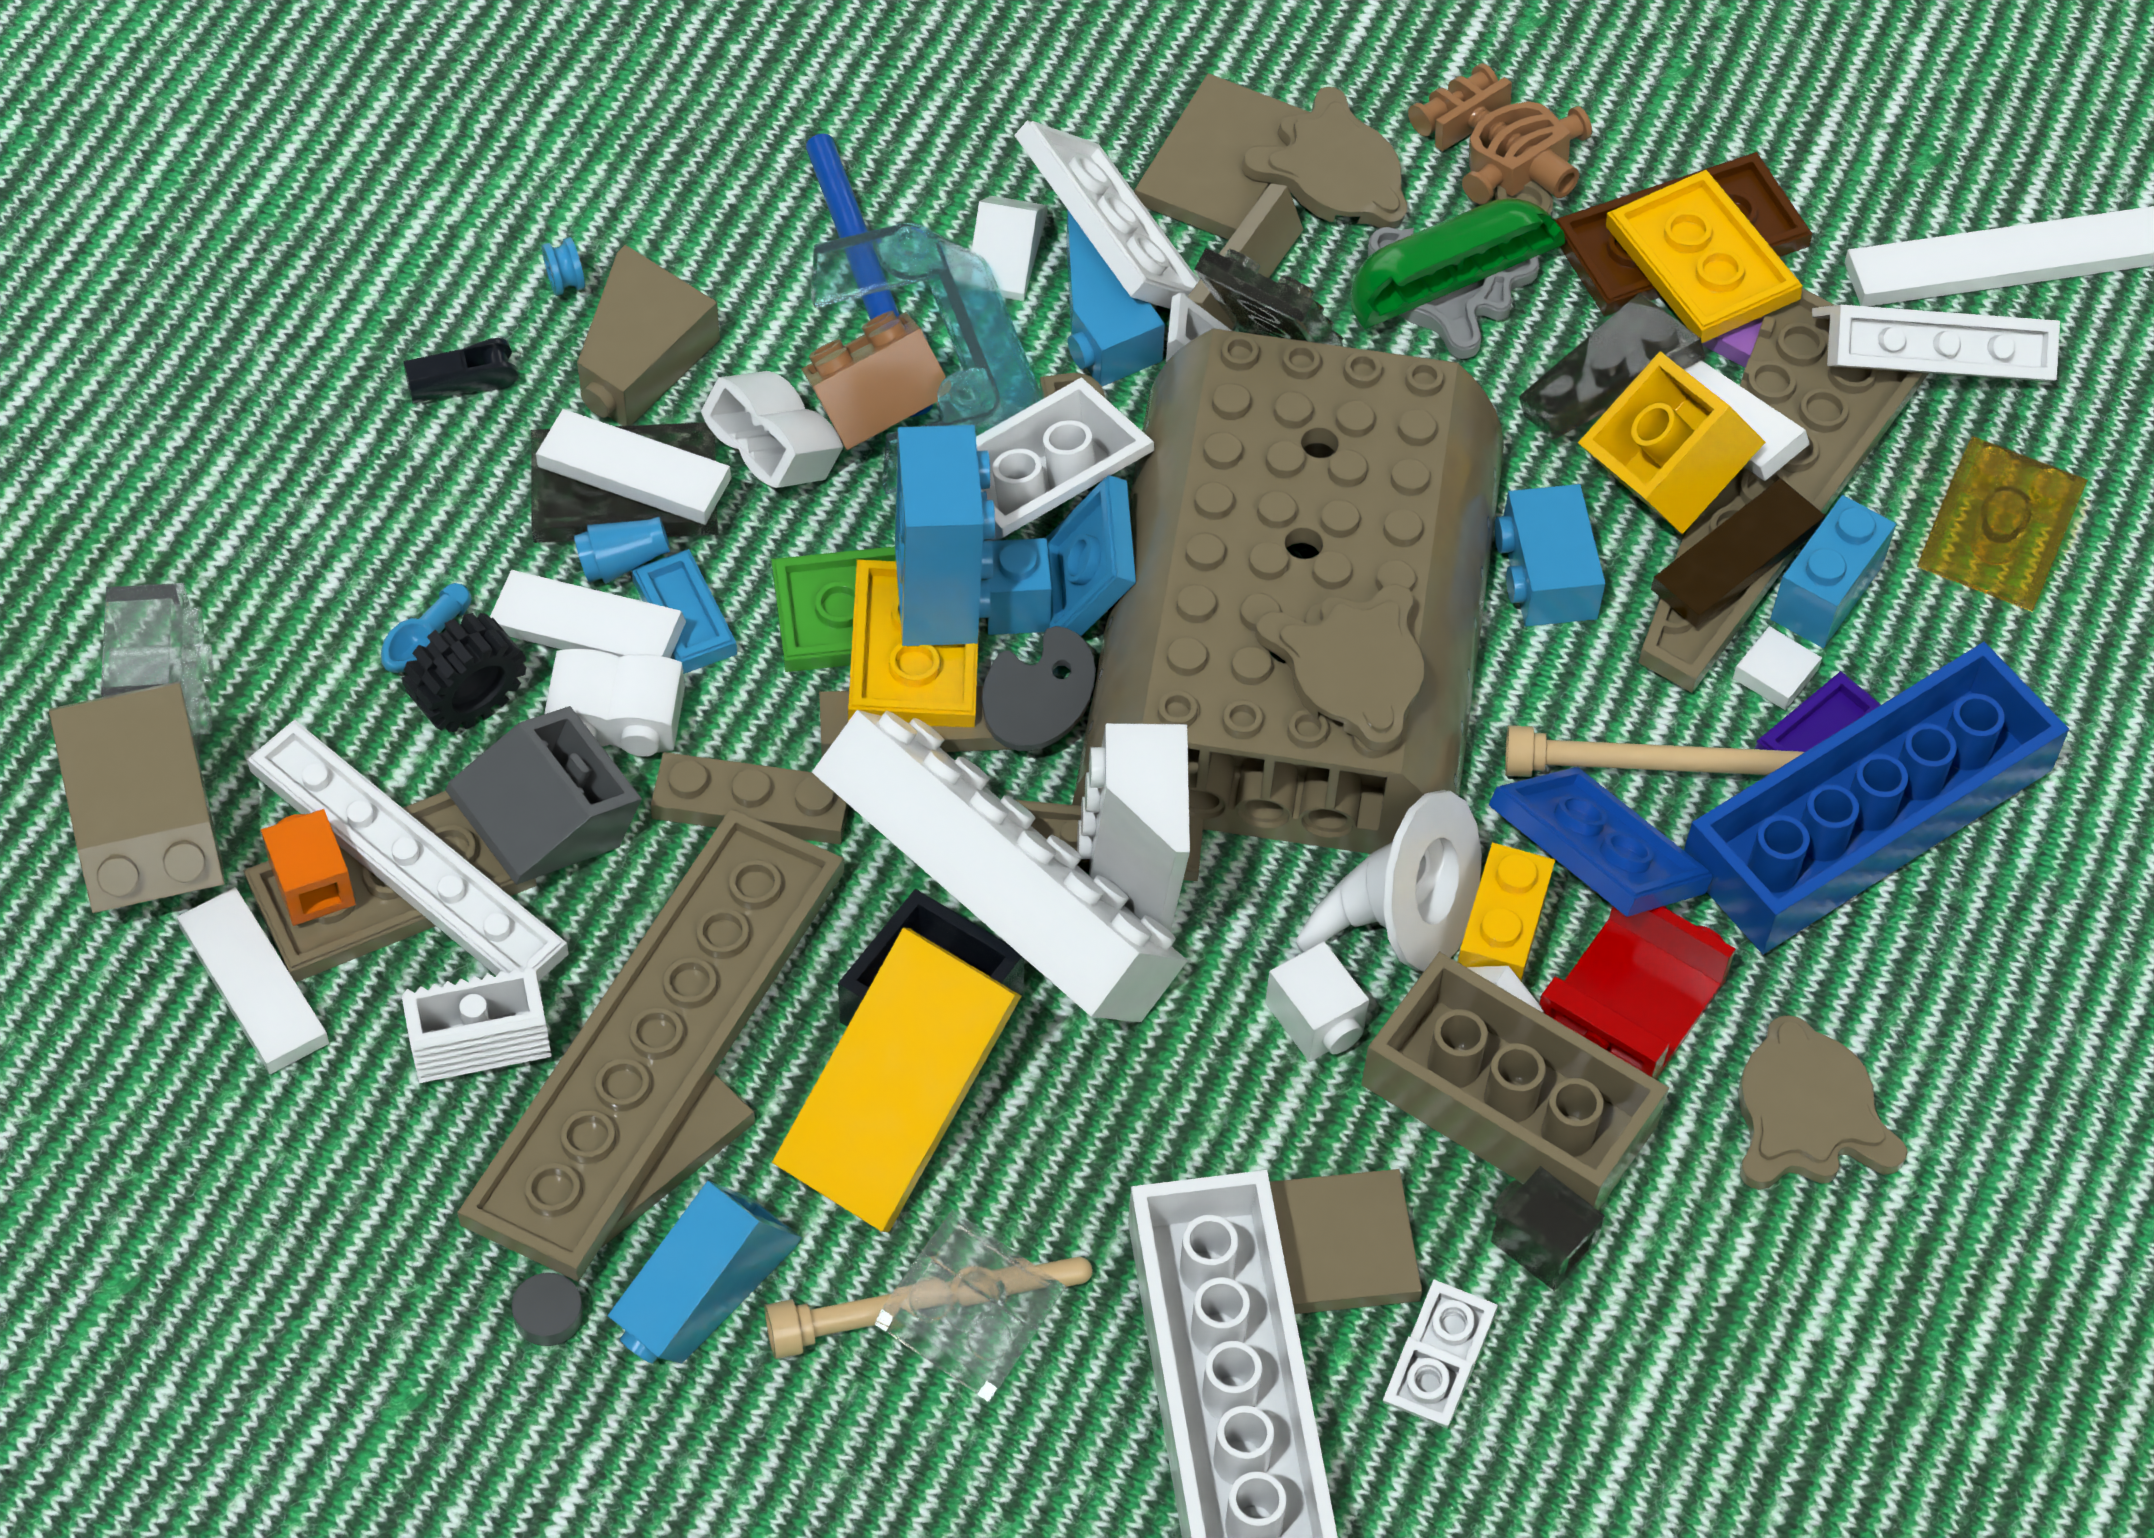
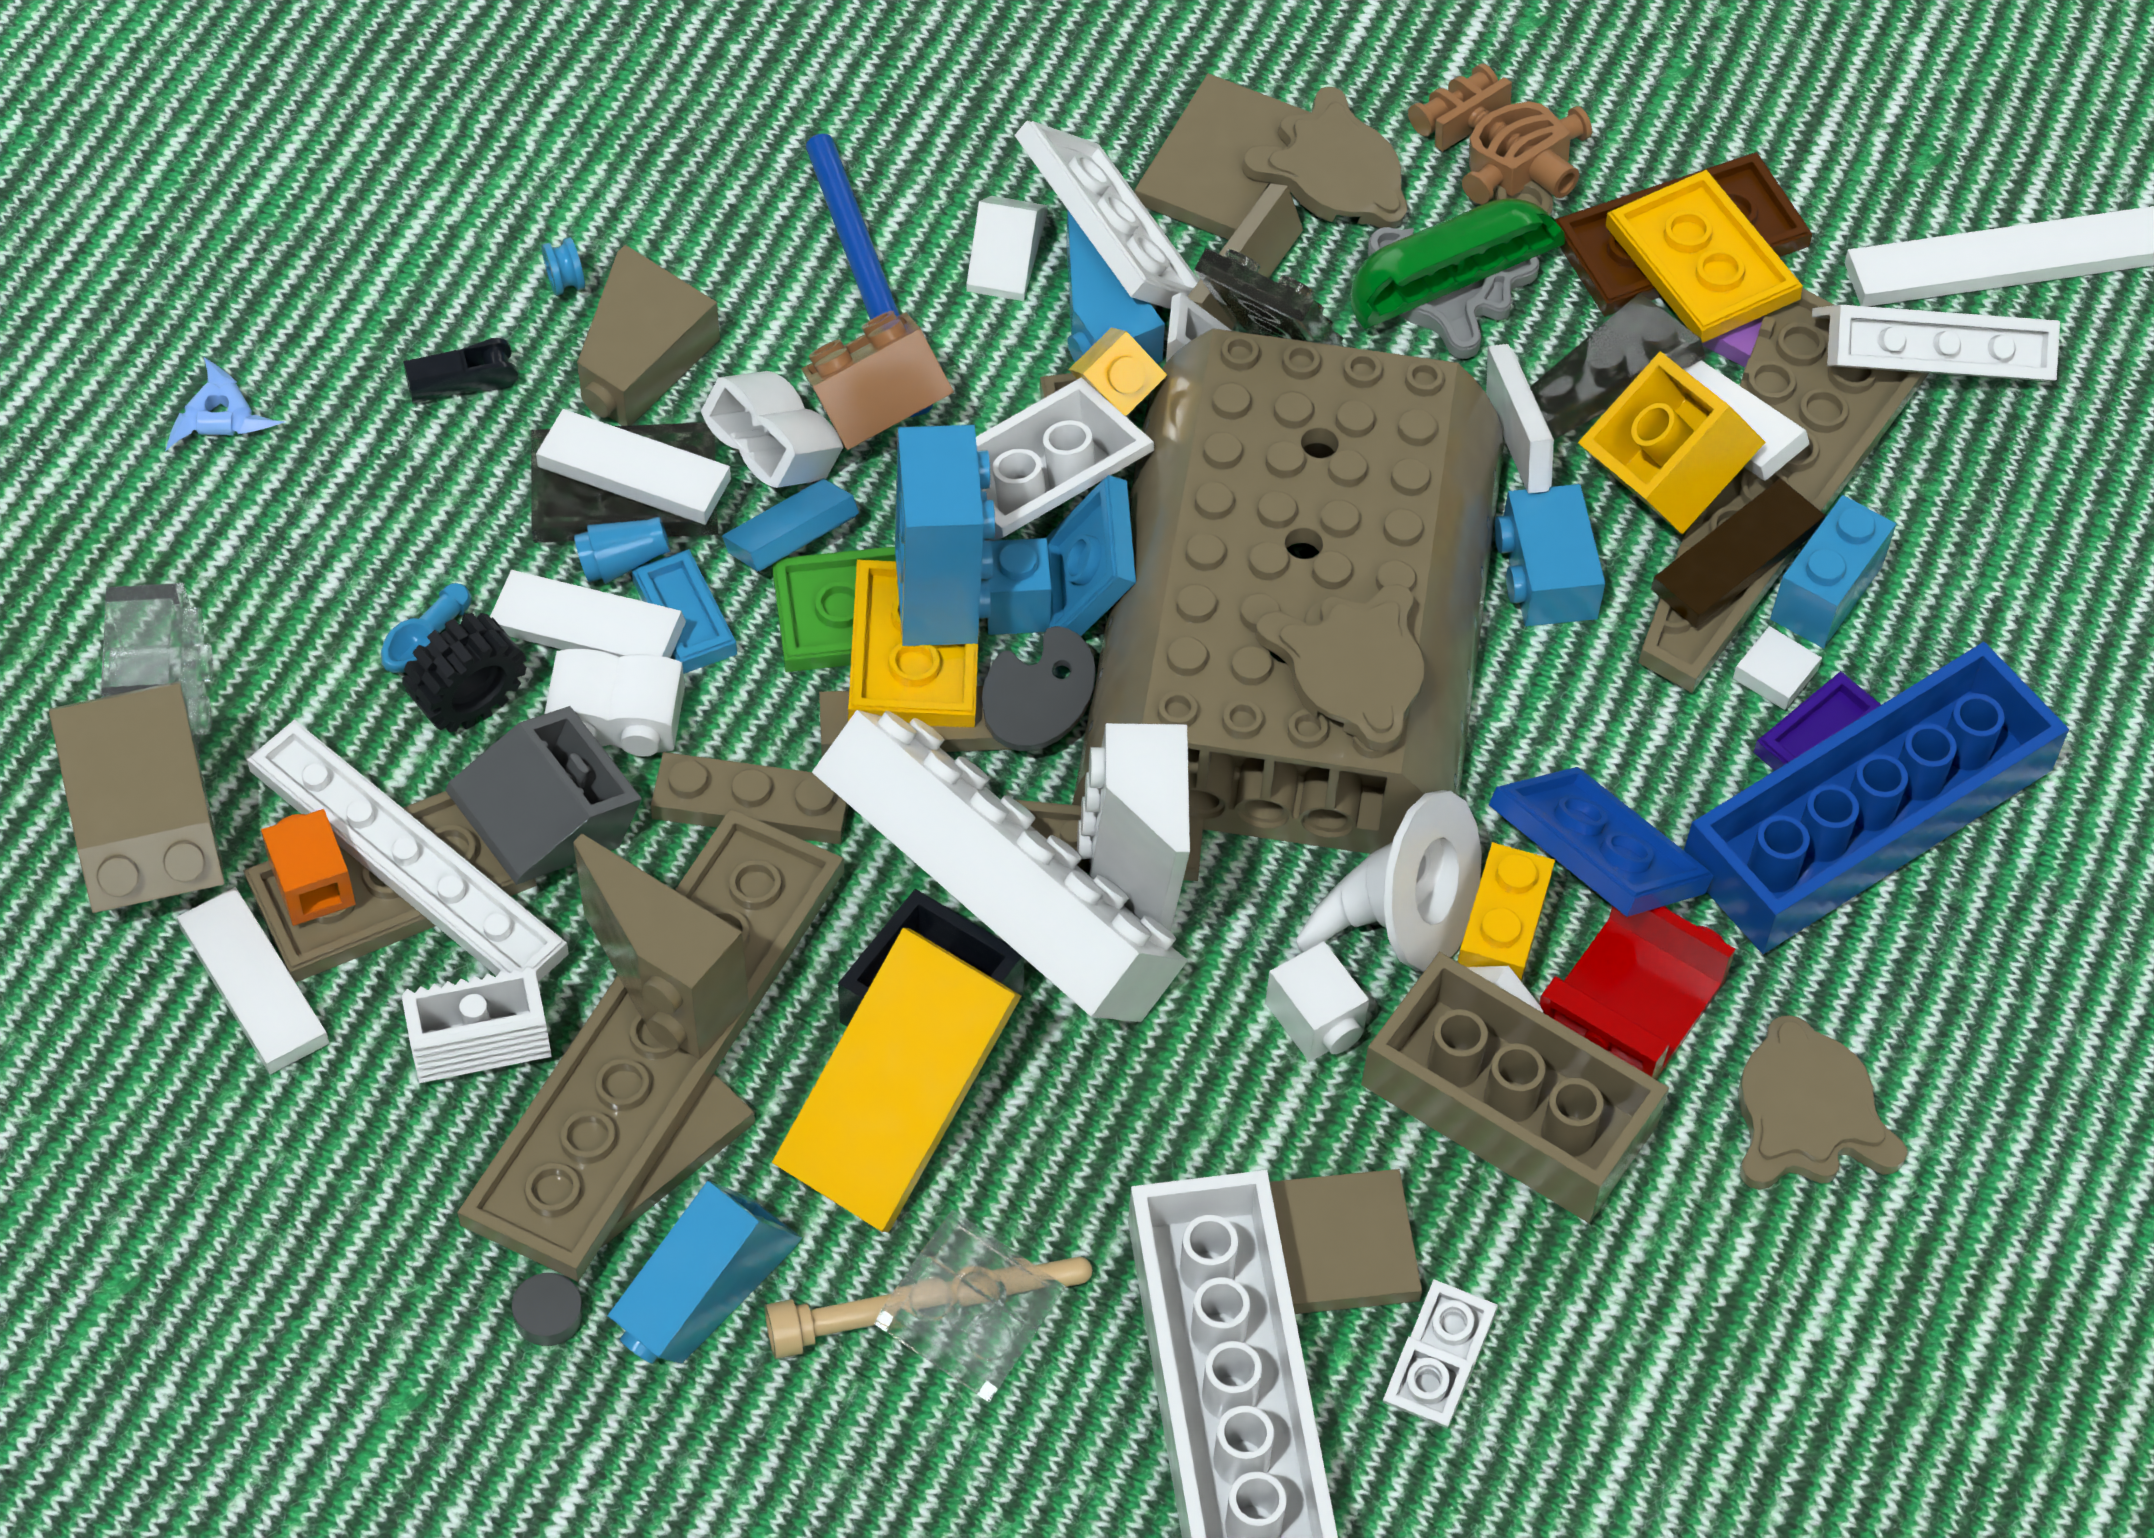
(223, 390): none -> light blue piece
(667, 950): none -> dark tan slope
(790, 524): none -> dark azure tile
(995, 369): clear light blue windscreen -> none
(1119, 370): none -> yellow brick
(1520, 419): none -> white tile
(1531, 752): tan piece -> none
(1545, 1227): clear smoke brick -> none
(2002, 523): clear yellow slope -> none

